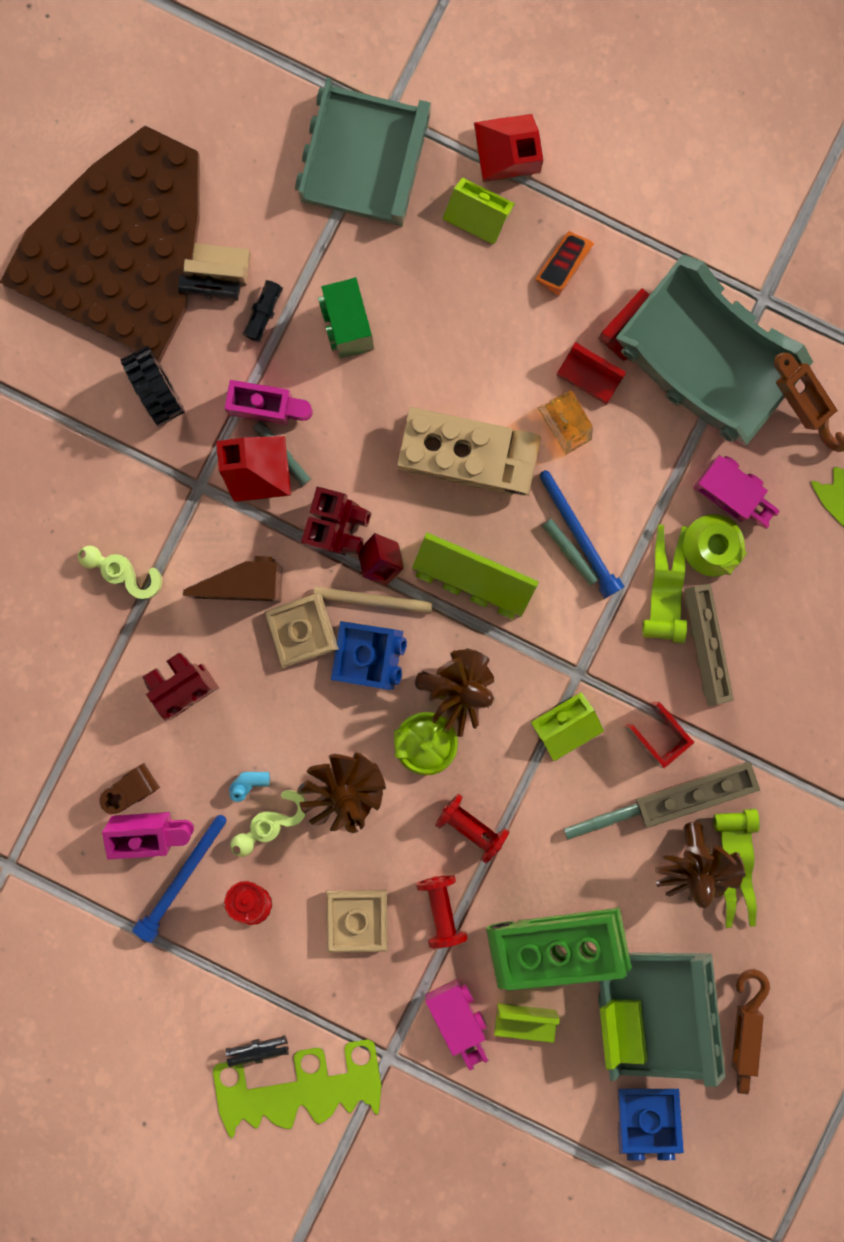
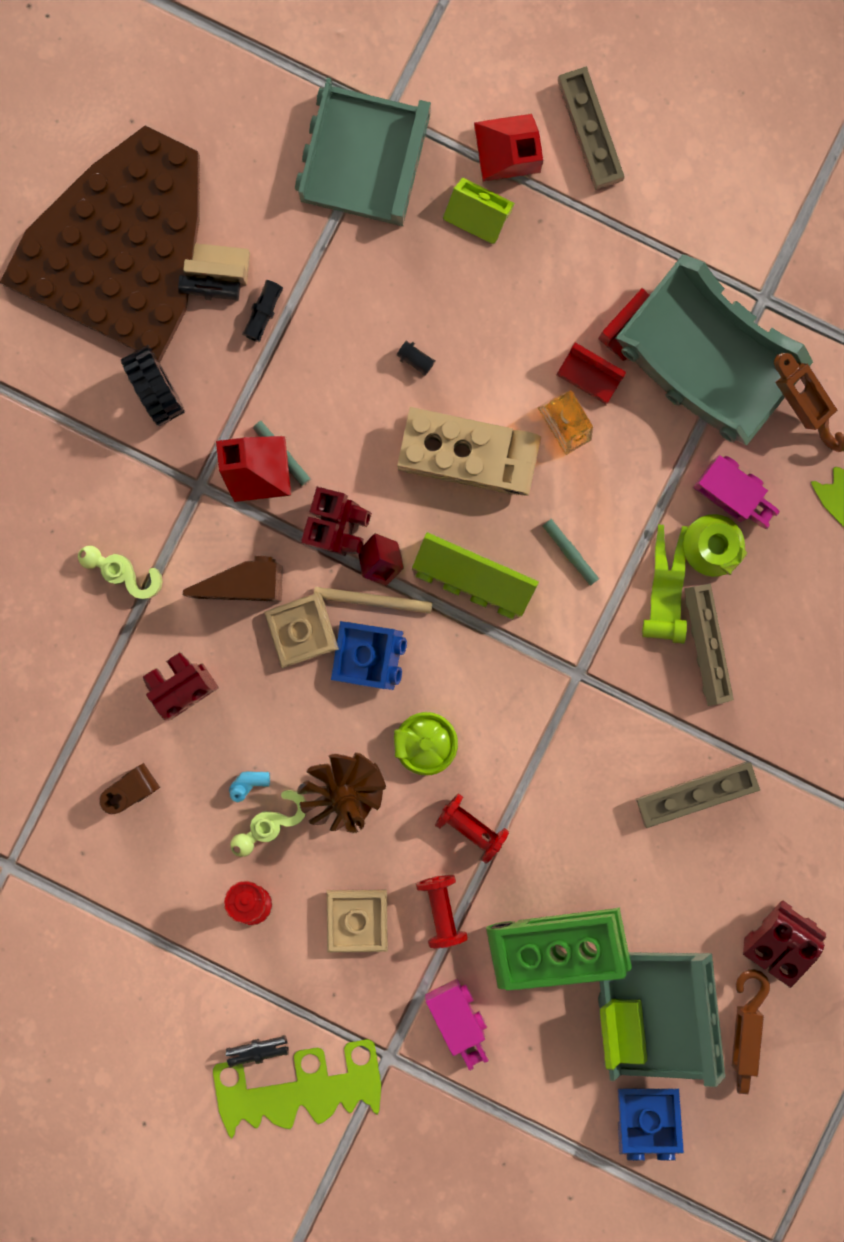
(144, 835): dark pink brick -> none
(148, 926): blue piece -> none
(265, 403): dark pink brick -> none
(346, 312): green brick -> none
(415, 358): none -> black pin
(461, 687): reddish brown piece -> none
(526, 1022): lime panel -> none
(564, 262): slope -> none
(568, 726): lime panel -> none
(590, 128): none -> dark tan plate
(602, 821): sand green piece -> none
(608, 582): blue piece -> none
(684, 743): red piece -> none
(701, 871): reddish brown piece -> none
(737, 837): lime flag -> none
(785, 942): none -> dark red hips

